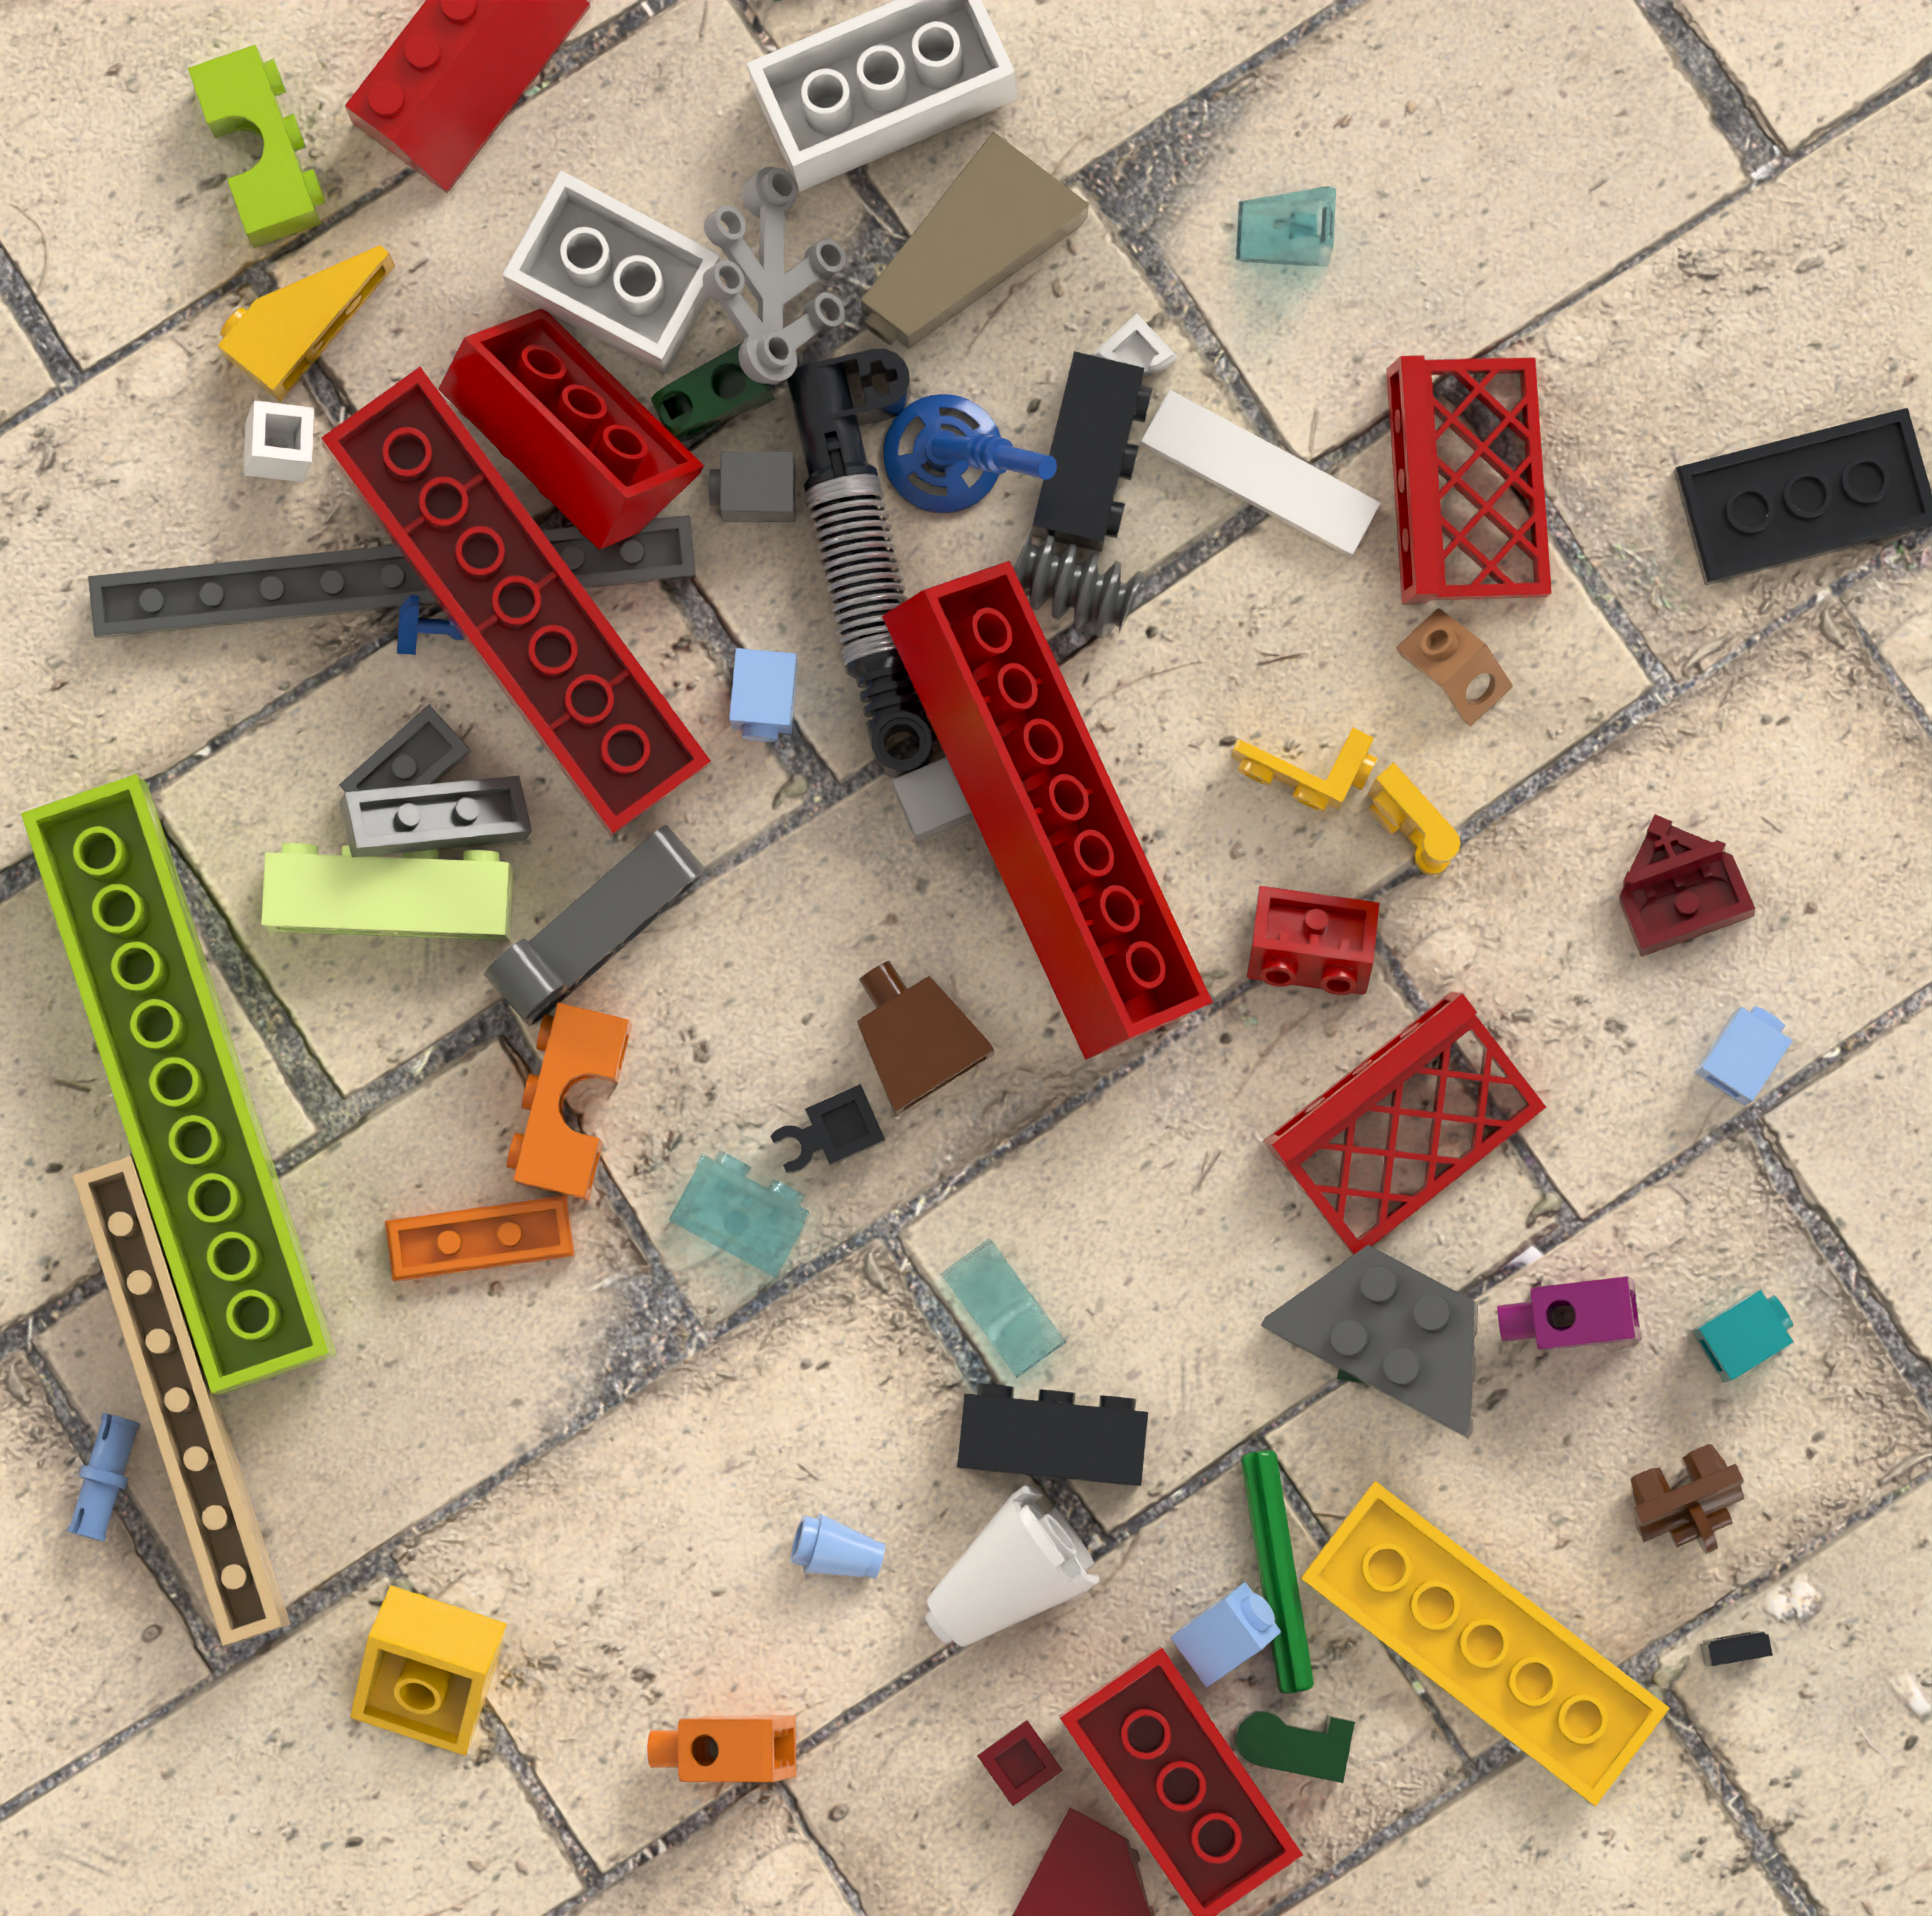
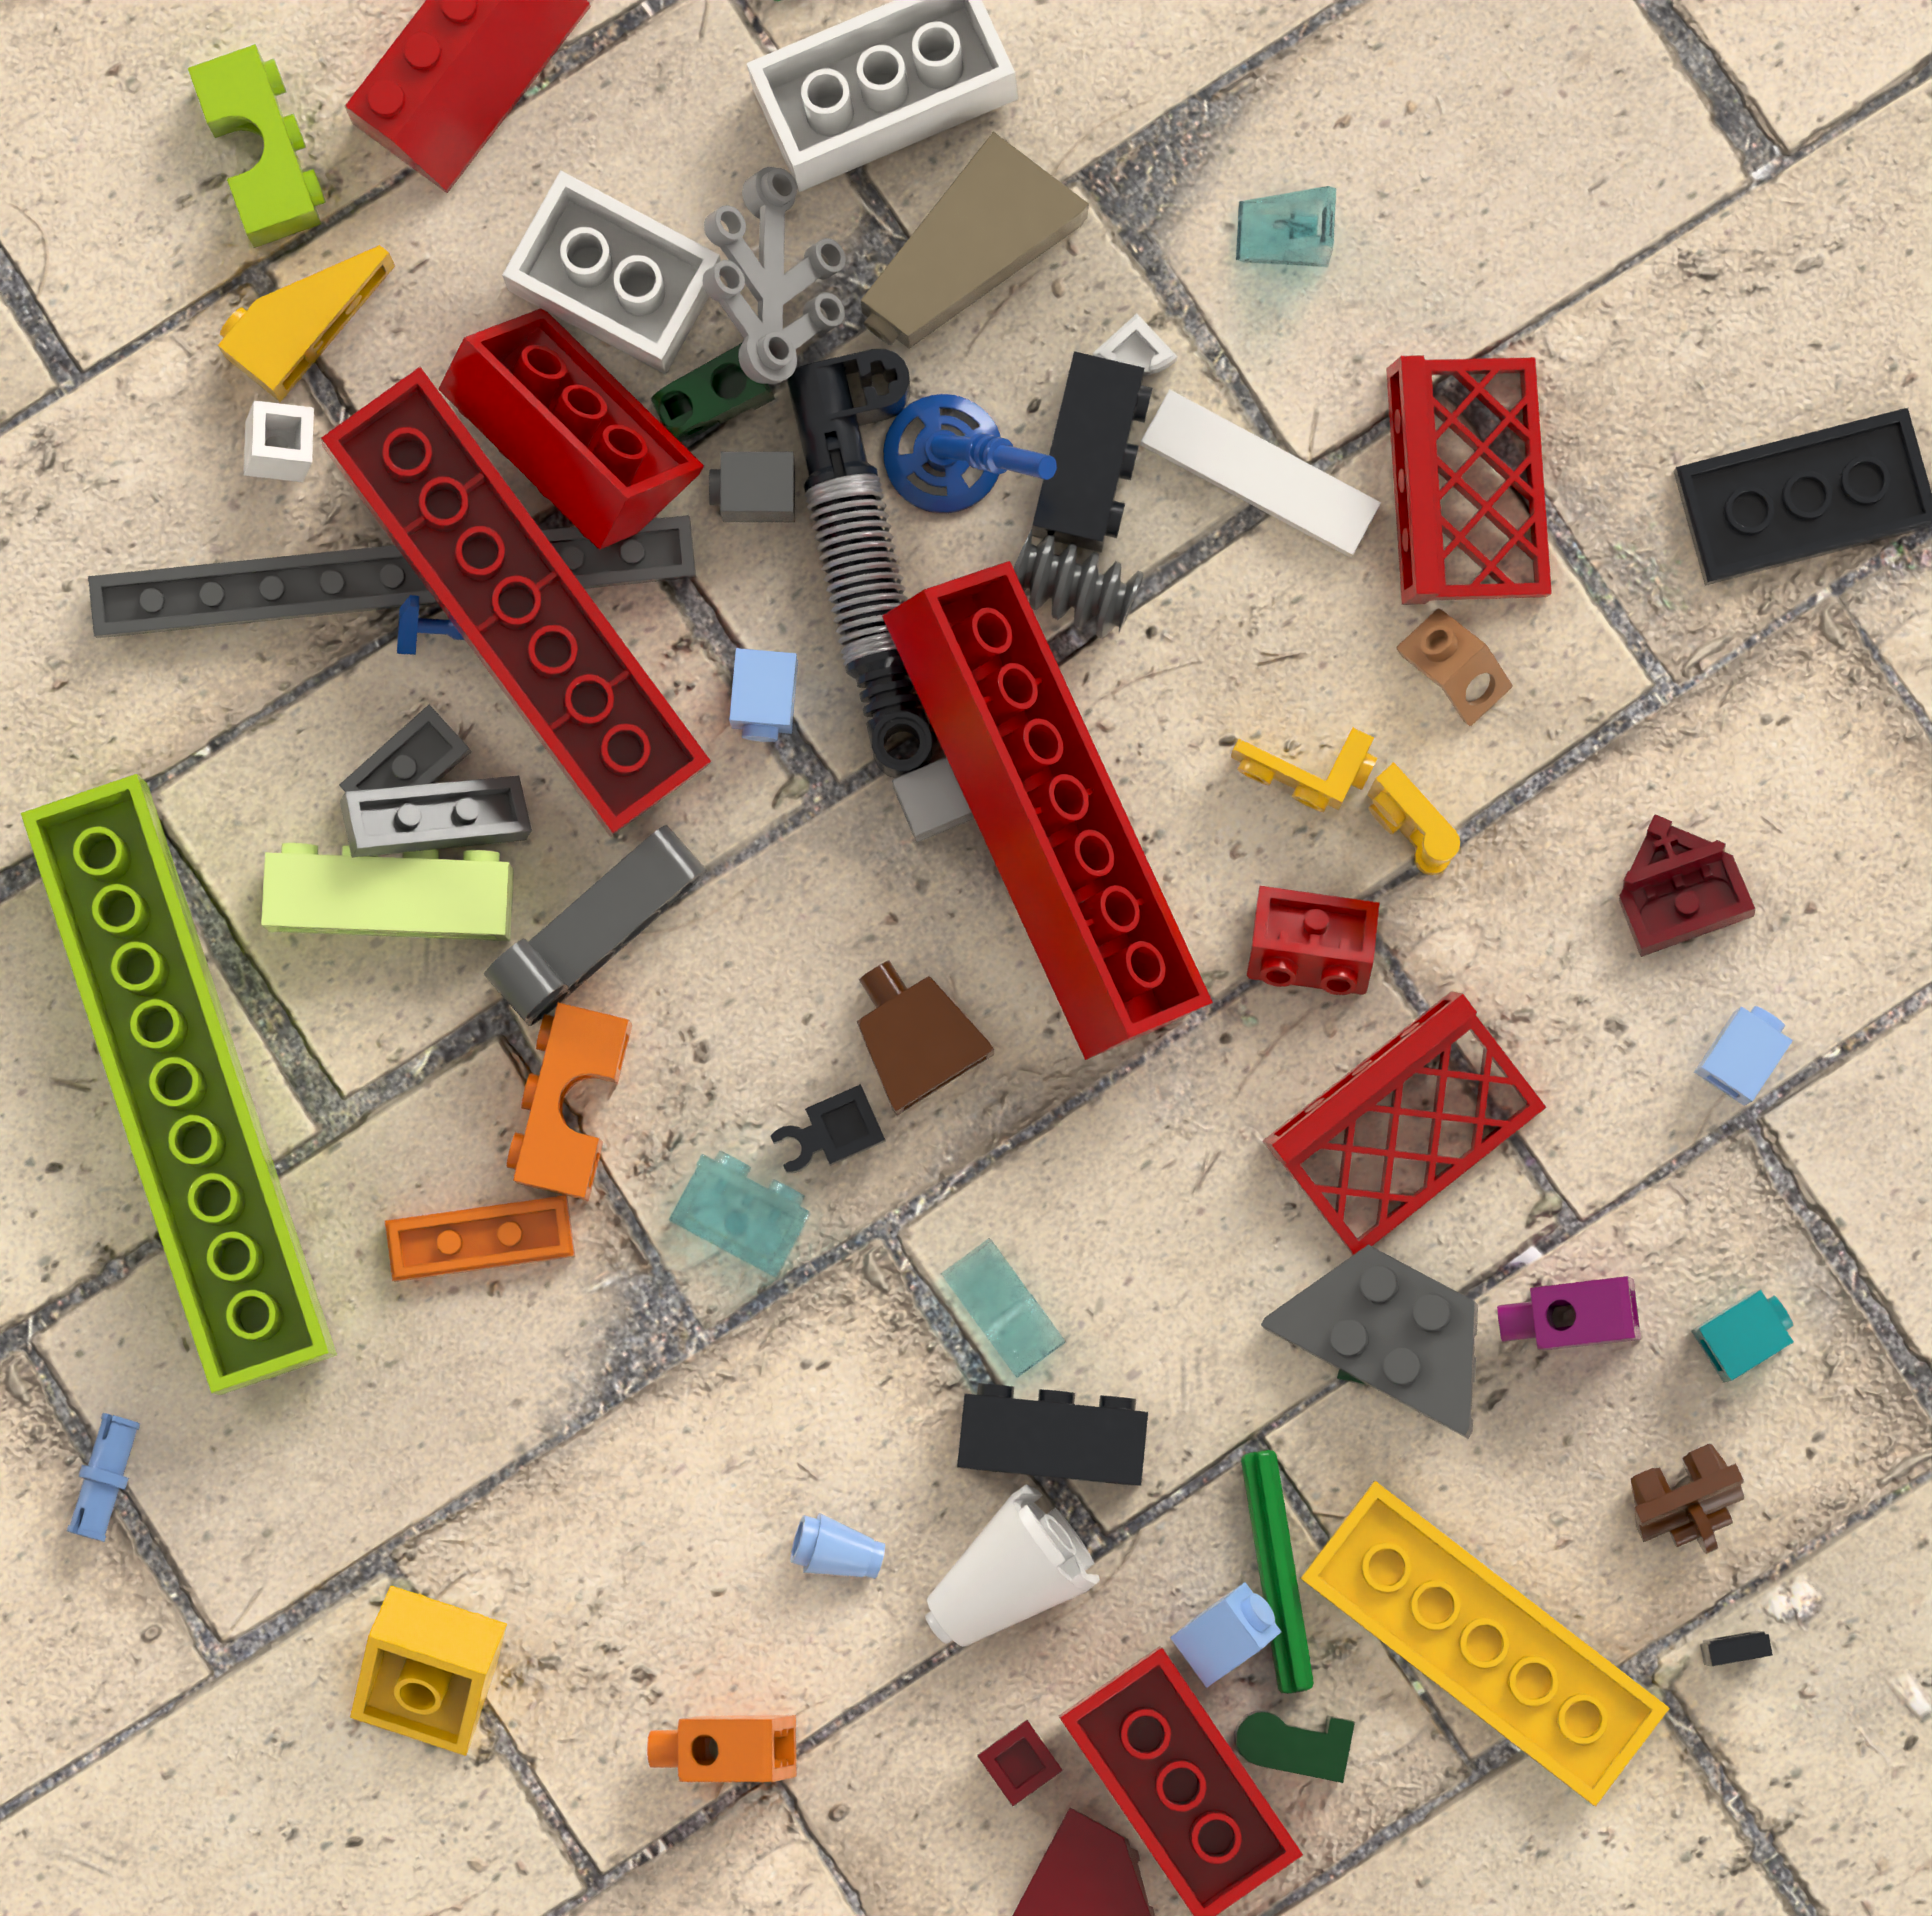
(181, 1406): tan brick -> none

